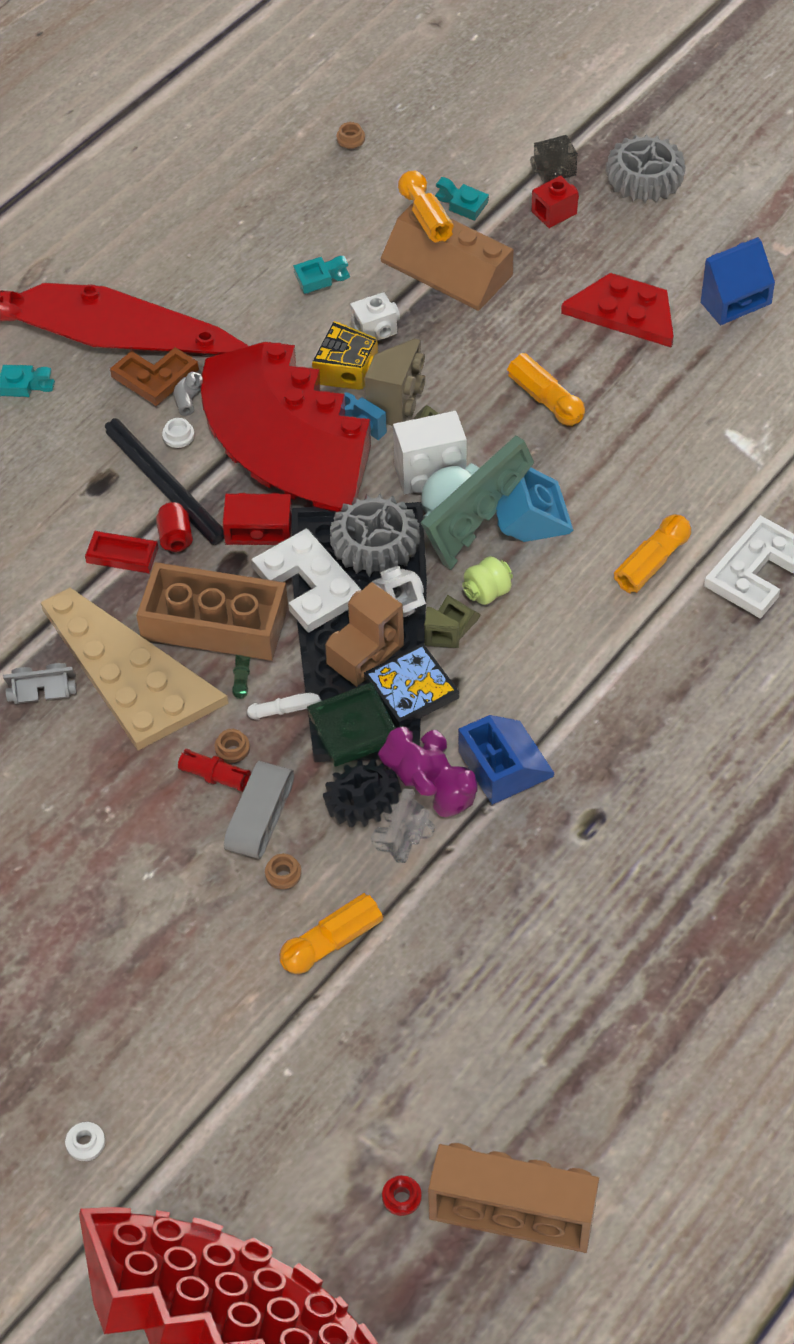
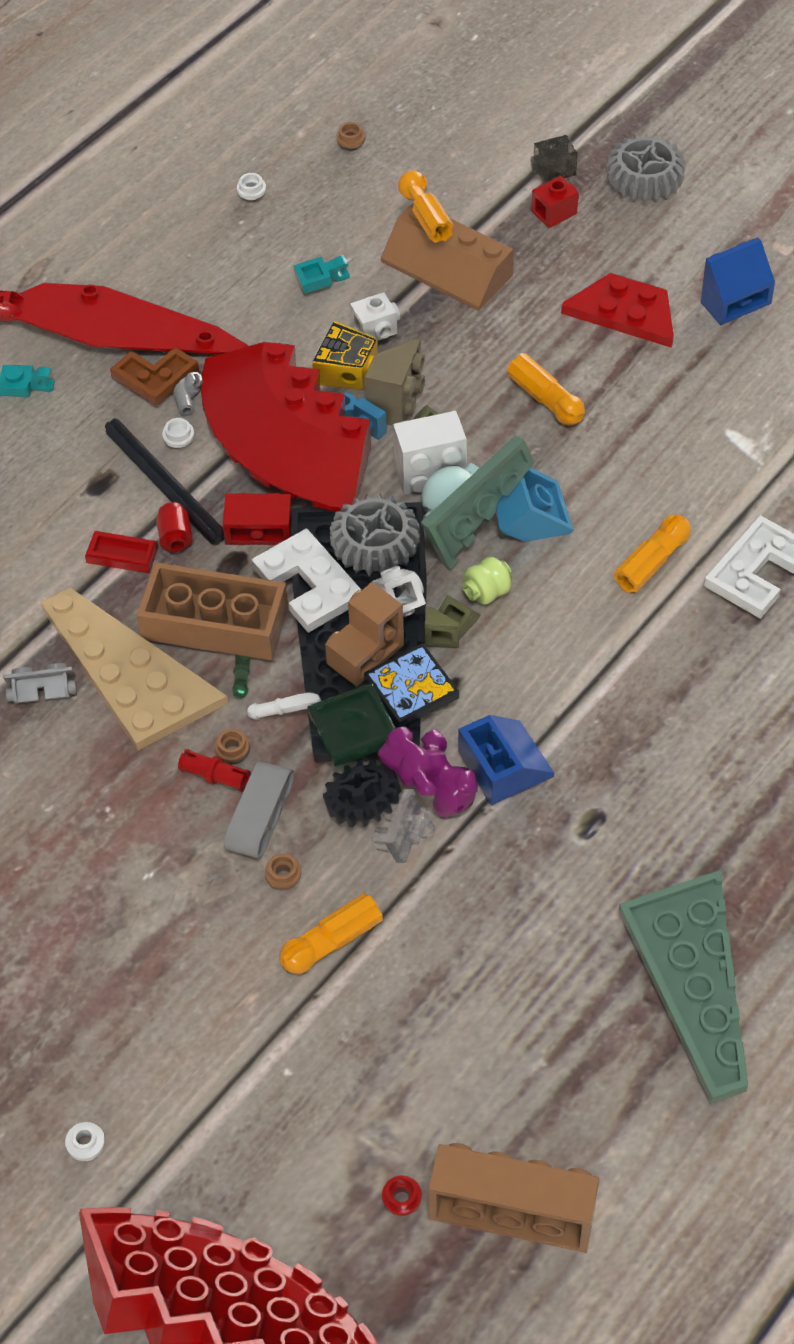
(251, 186): none -> white plate
(463, 201): teal plate -> none
(690, 962): none -> sand green wing

